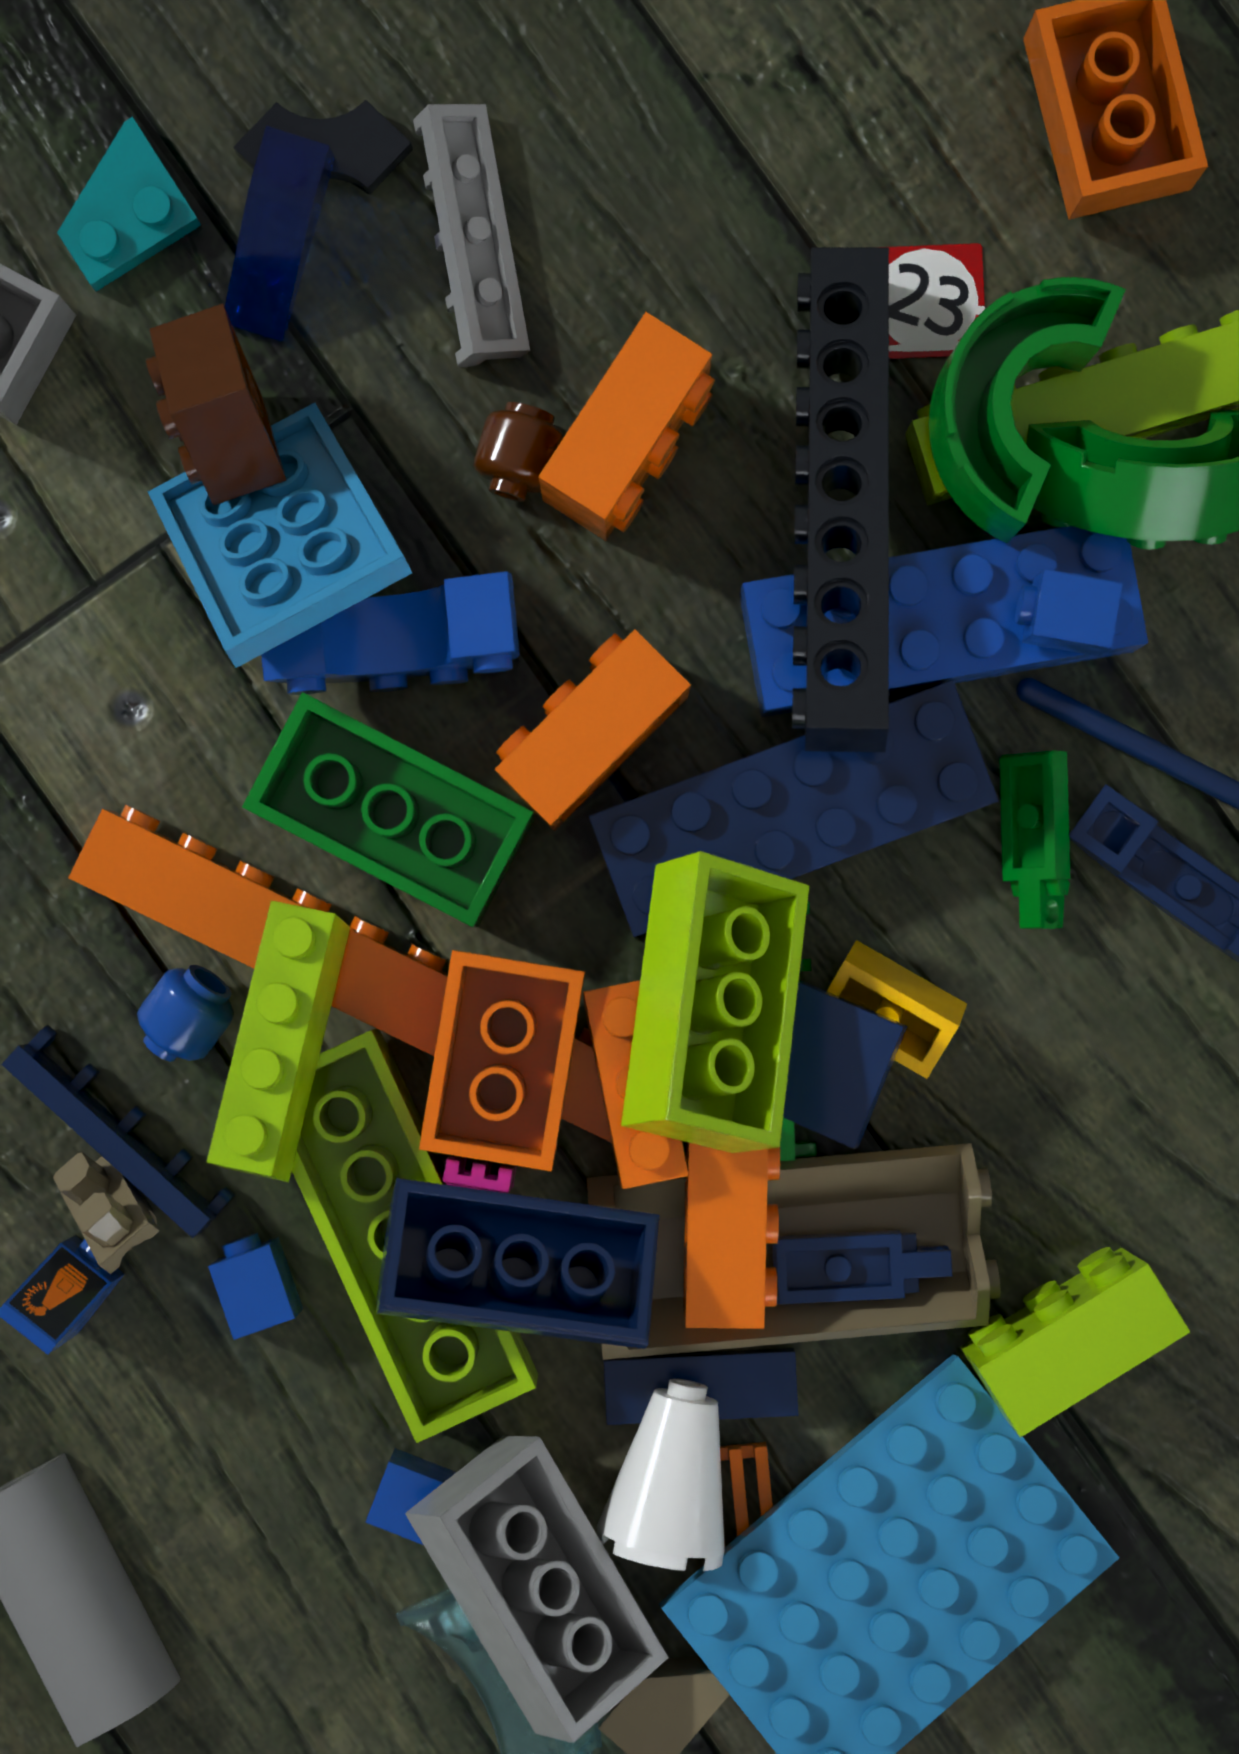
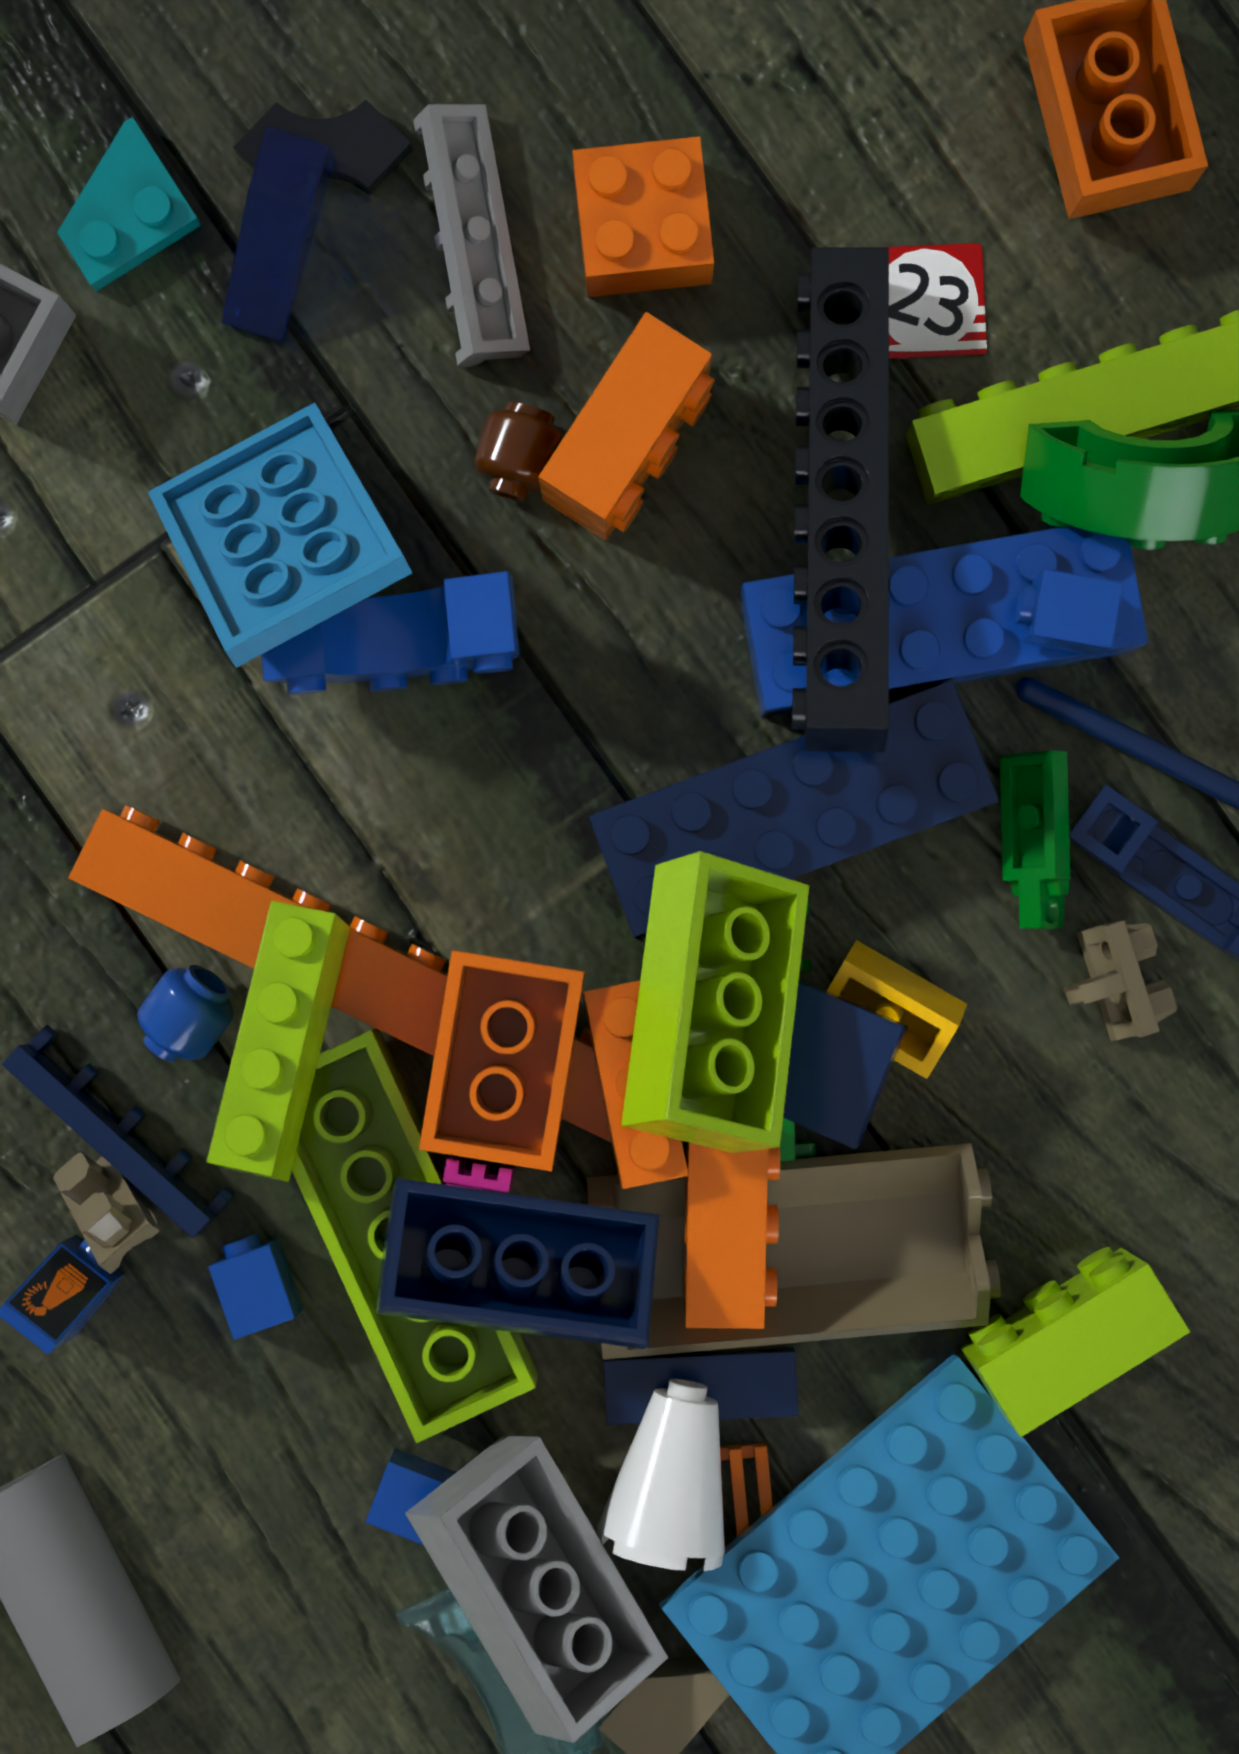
(213, 405): reddish brown brick -> none
(389, 810): green brick -> none
(591, 727): orange brick -> none
(643, 216): none -> orange brick
(854, 1266): dark blue hinge -> none
(971, 412): green brick -> none
(1124, 999): none -> dark tan hips

